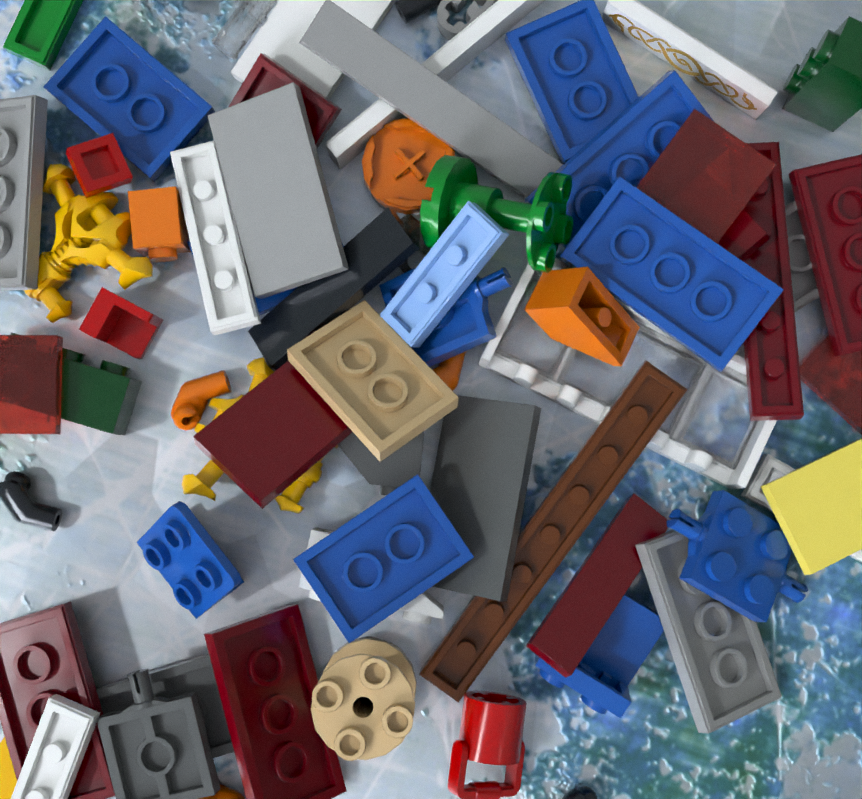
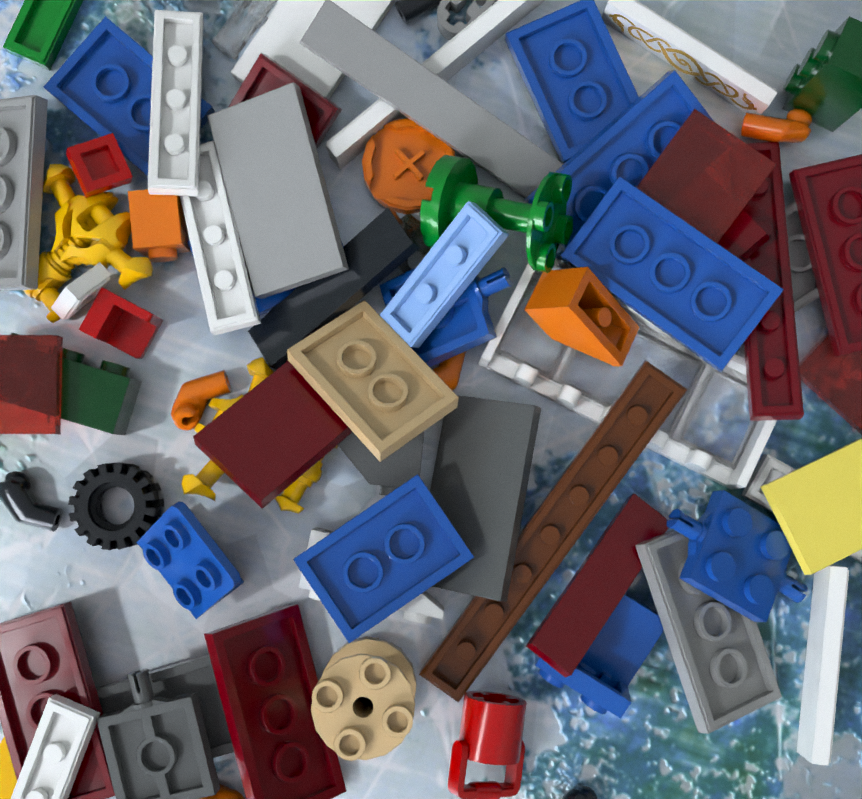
(81, 291): none -> white tile
(88, 499): none -> black tyre
(175, 103): none -> white tile
(773, 129): none -> orange arm
(822, 664): none -> white tile

